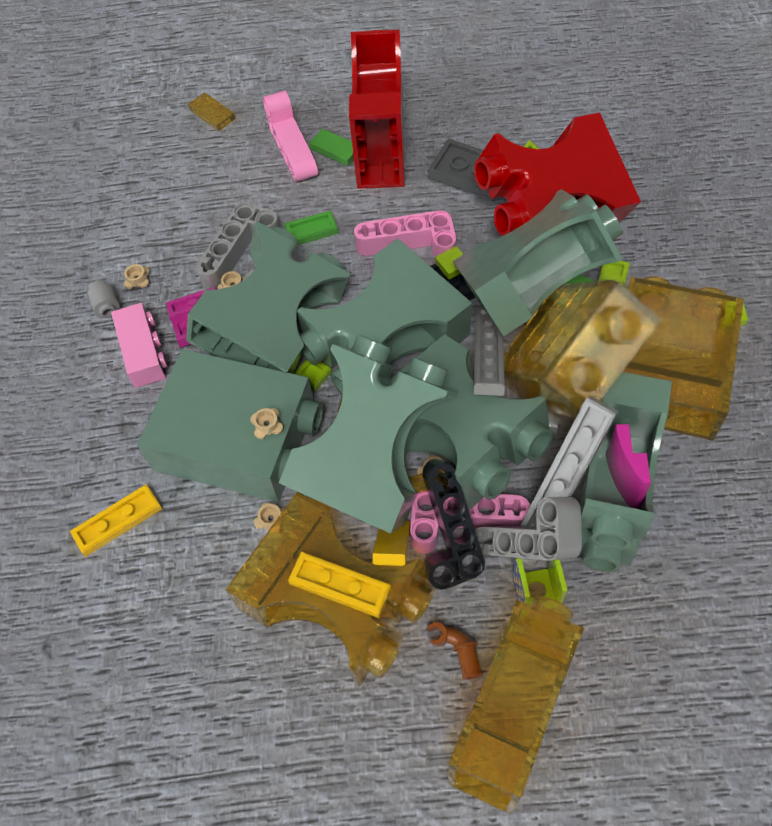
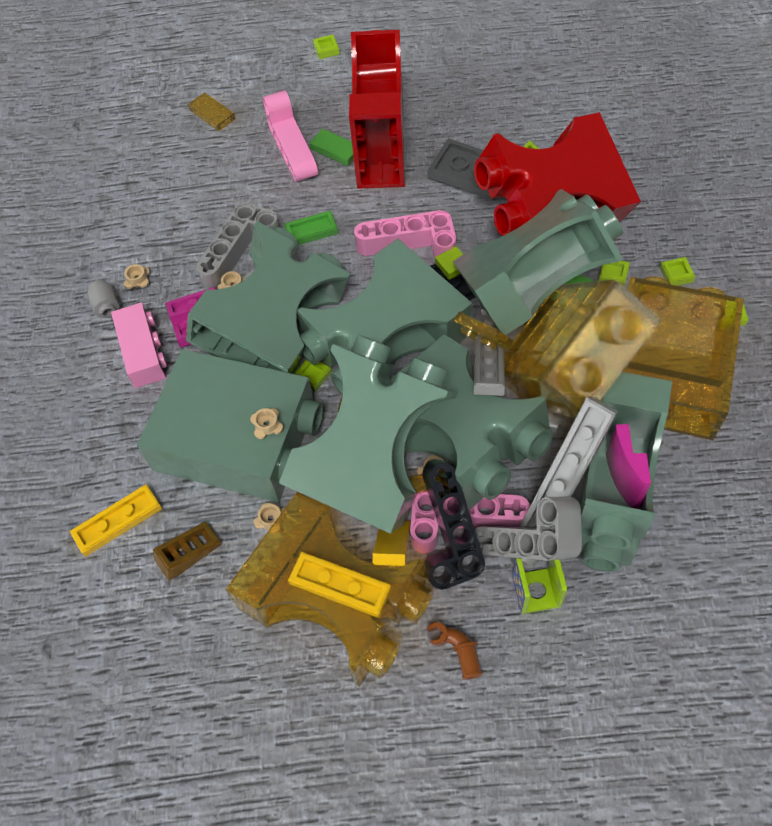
(182, 563): none -> pearl gold slope
(326, 46): none -> lime tile
(490, 336): none -> clear yellow plate
(515, 704): clear yellow brick -> none
(677, 271): none -> lime tile

